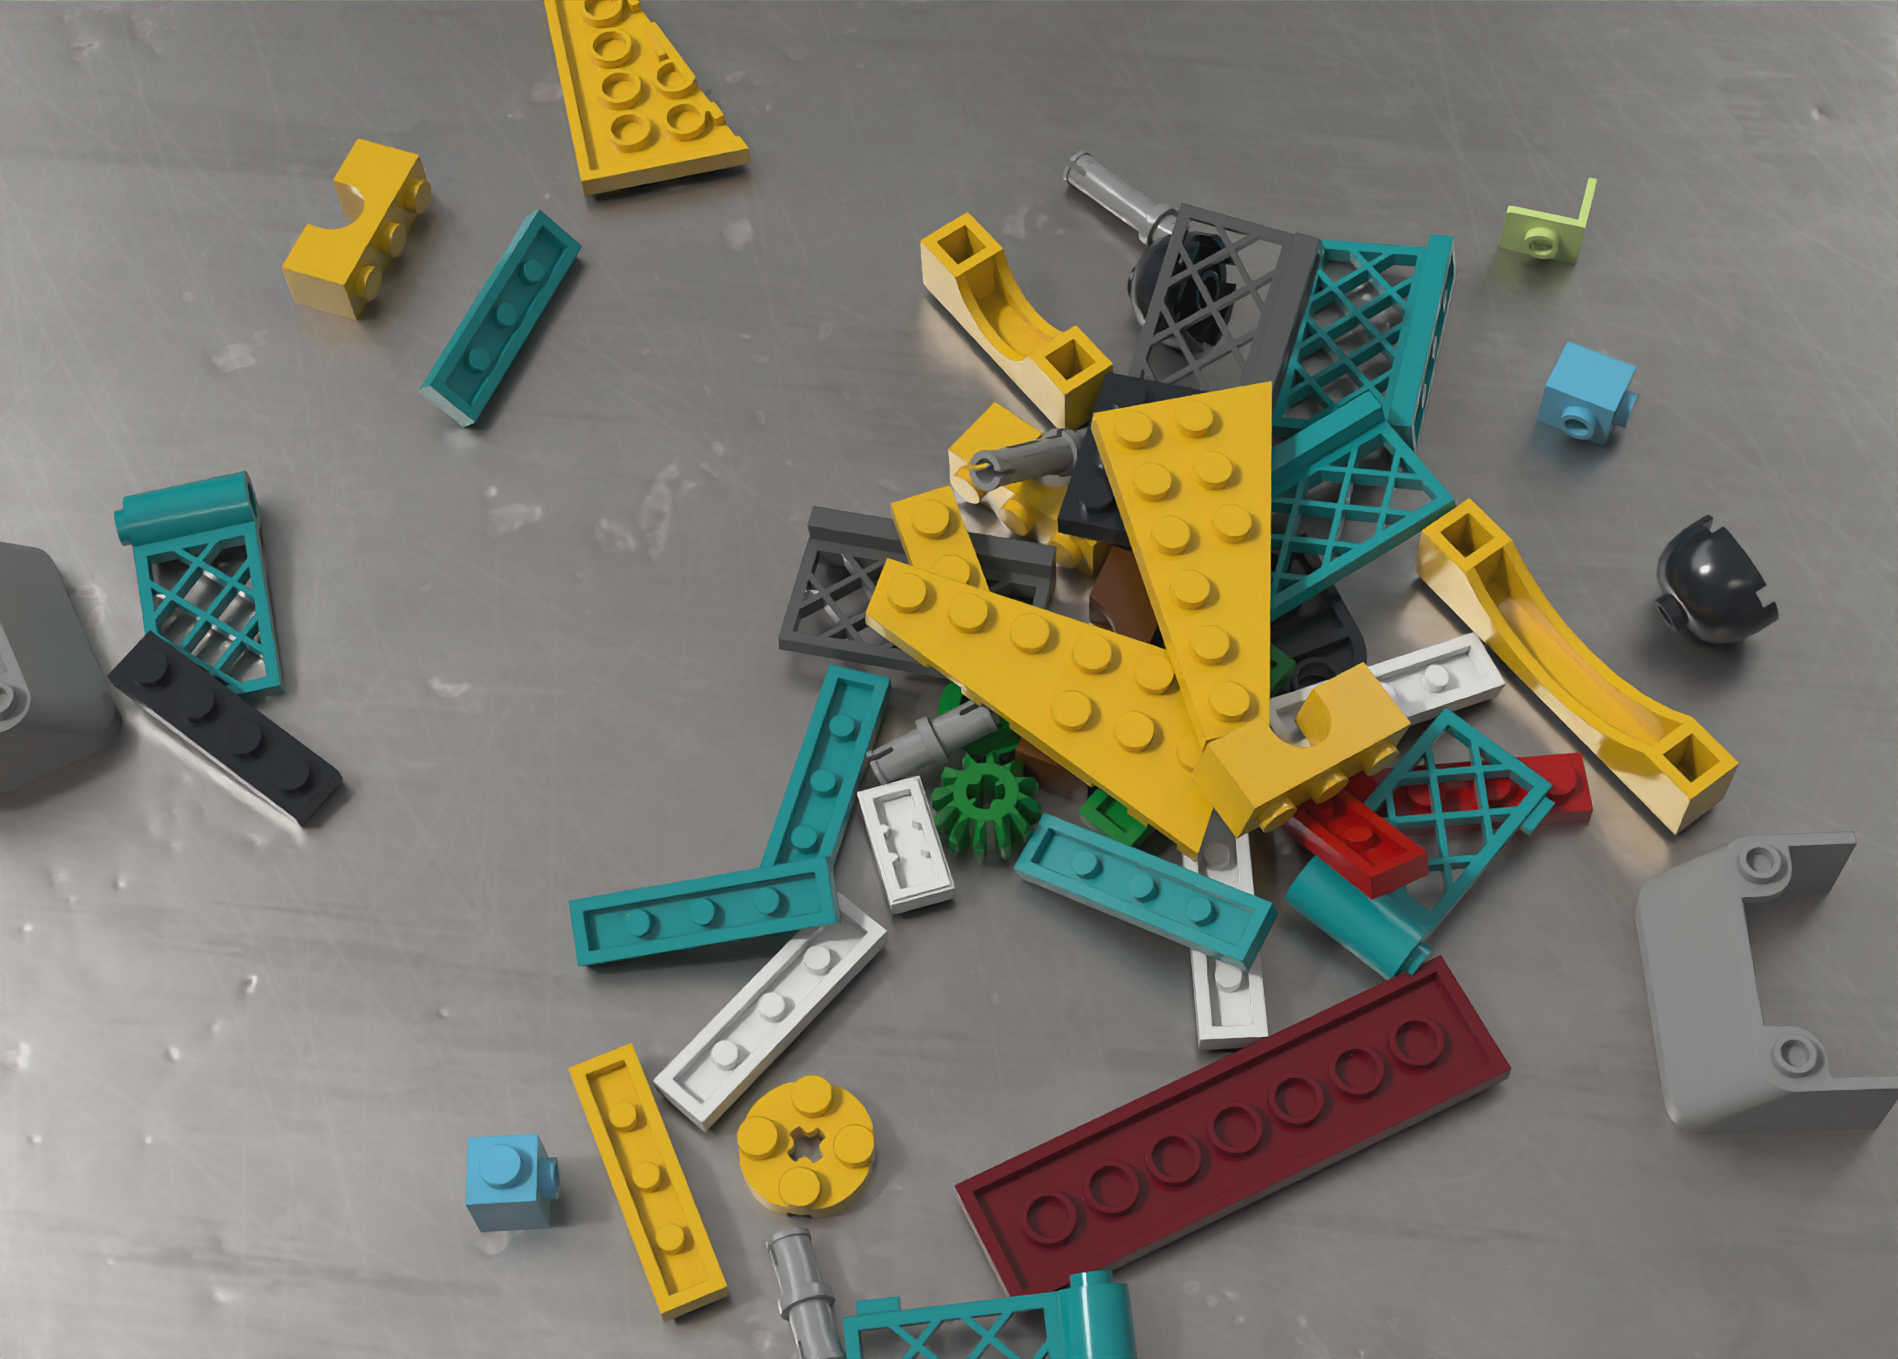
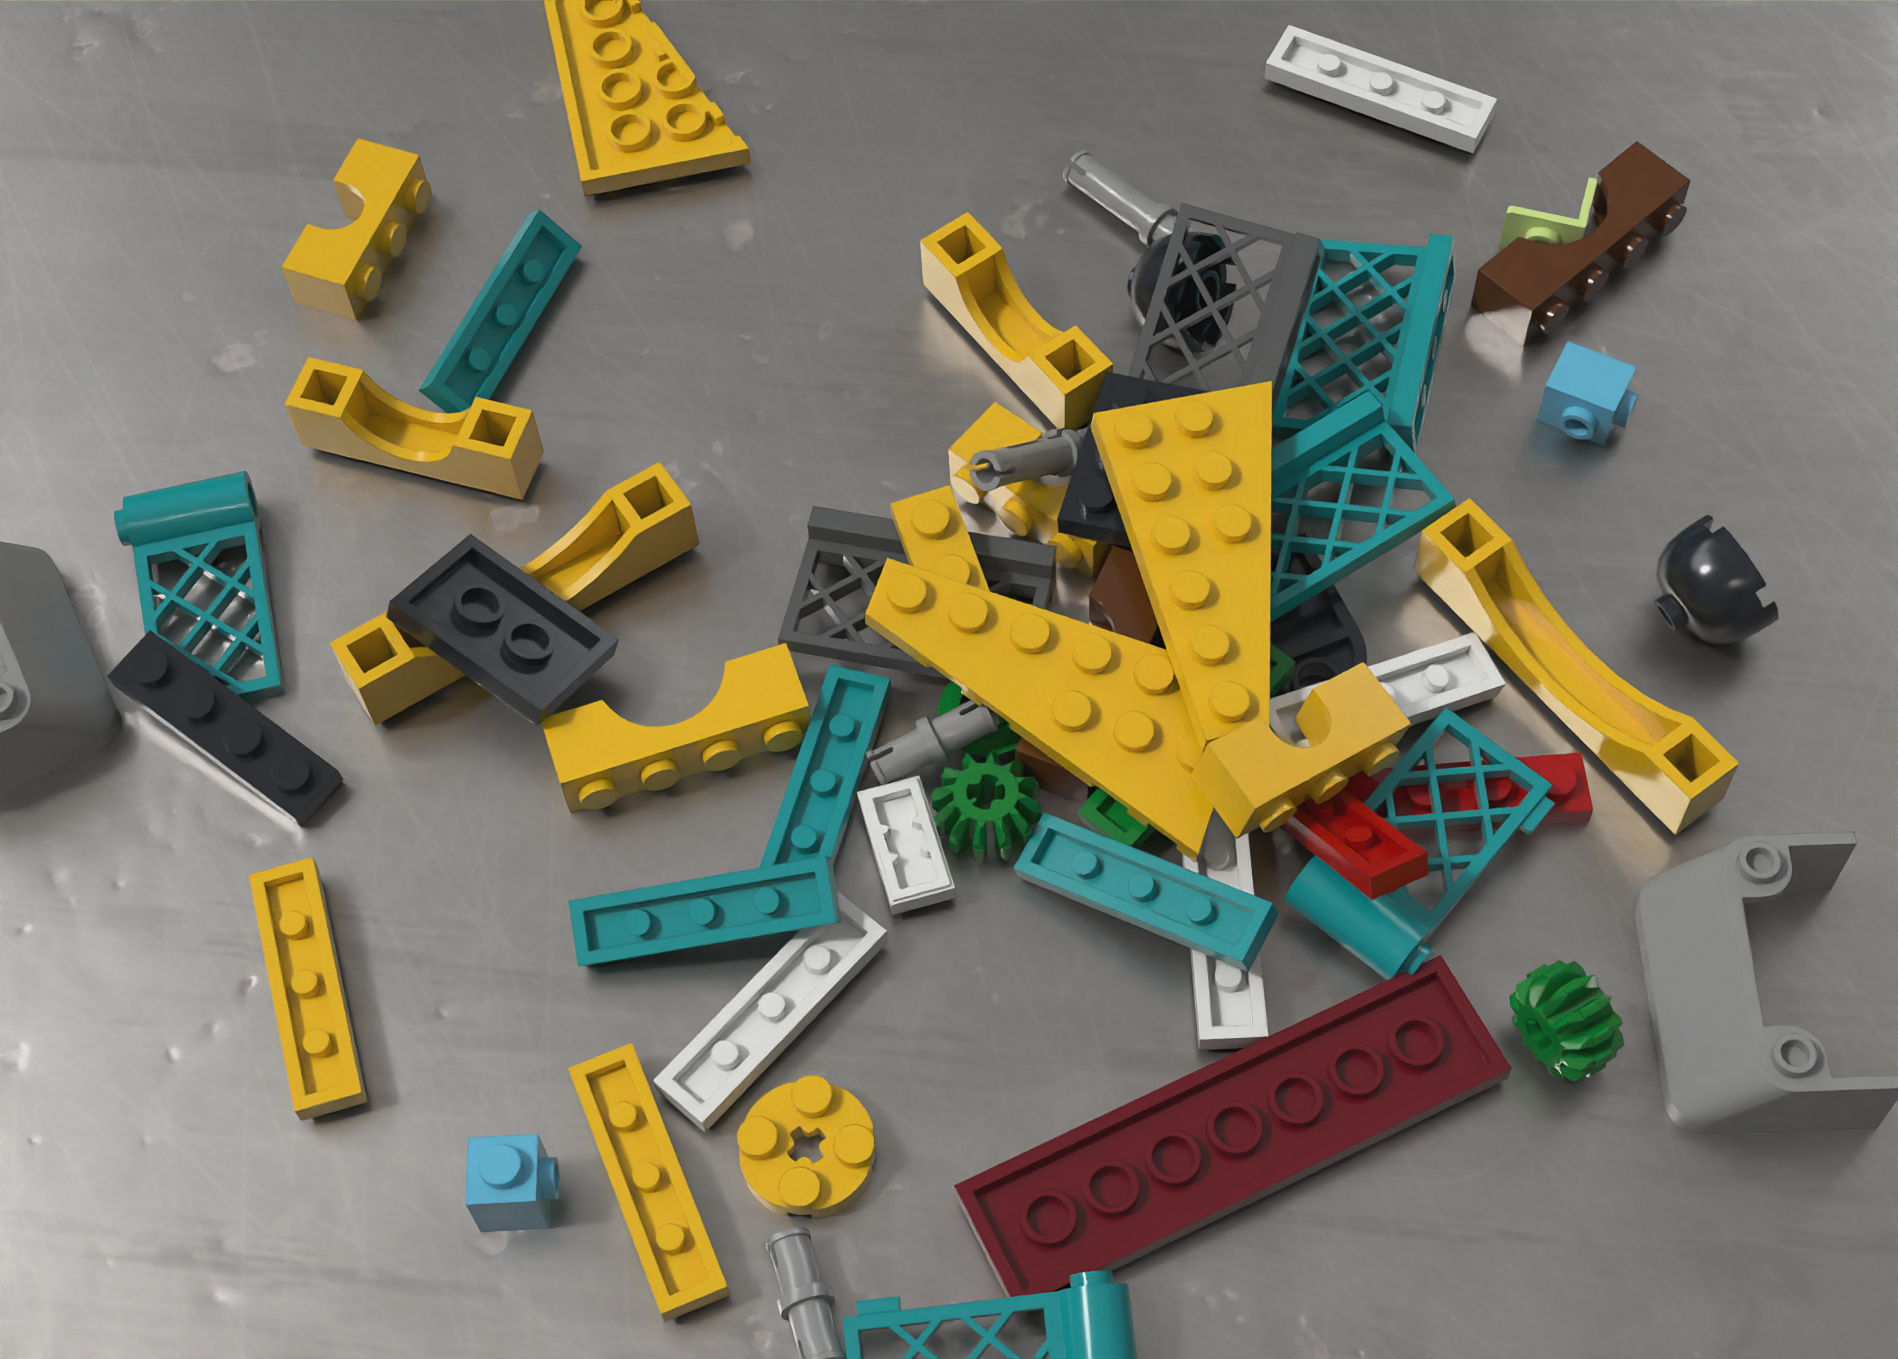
(307, 989): none -> yellow plate
(350, 415): none -> yellow arch
(502, 629): none -> black plate
(610, 757): none -> yellow arch
(615, 543): none -> yellow arch
(1380, 88): none -> white plate
(1535, 283): none -> reddish brown arch
(1566, 1020): none -> green gear

